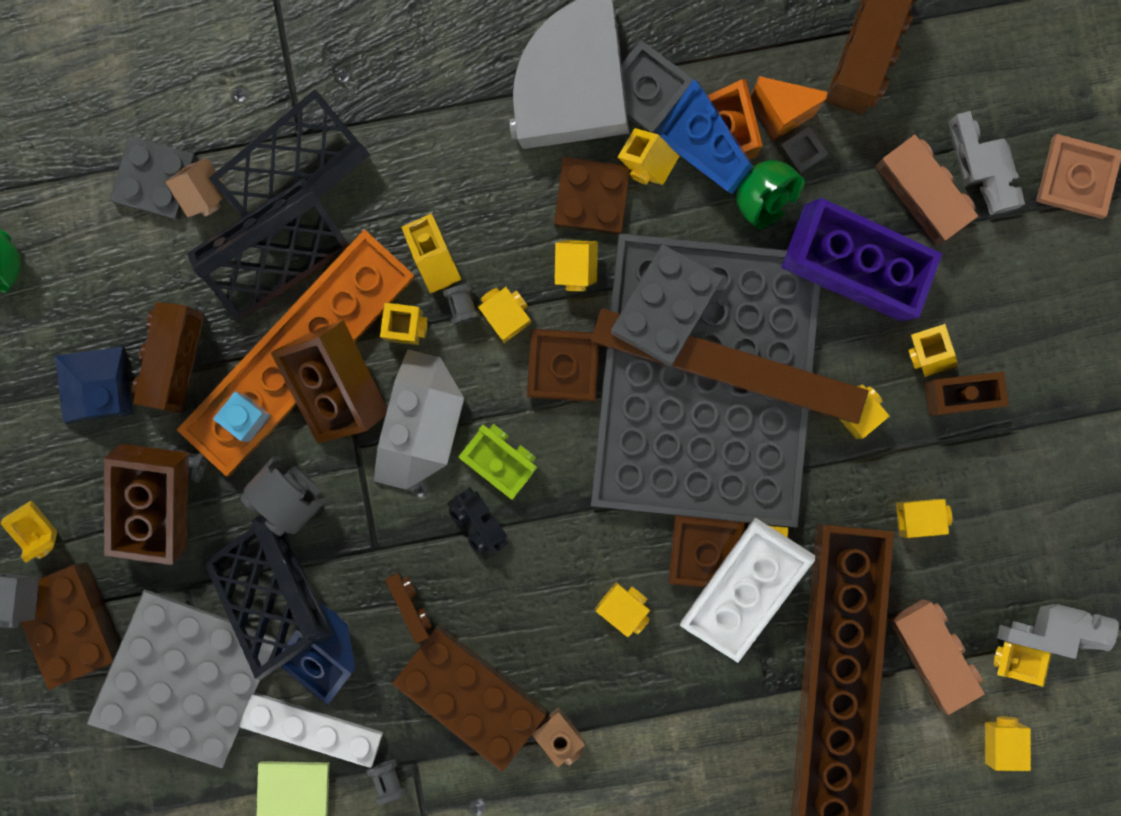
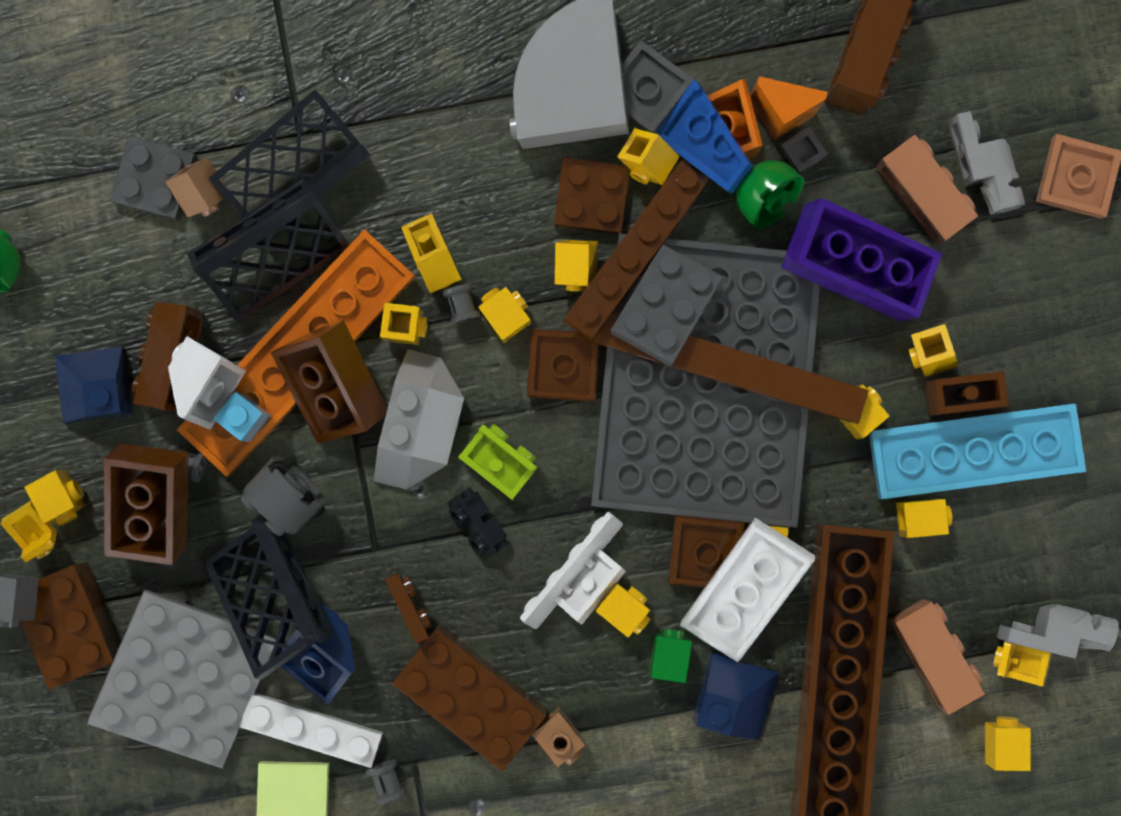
(56, 497): none -> yellow brick
(201, 382): none -> white slope
(582, 579): none -> white bracket
(636, 250): none -> reddish brown plate
(670, 656): none -> green brick
(734, 697): none -> dark blue slope
(977, 451): none -> medium azure plate

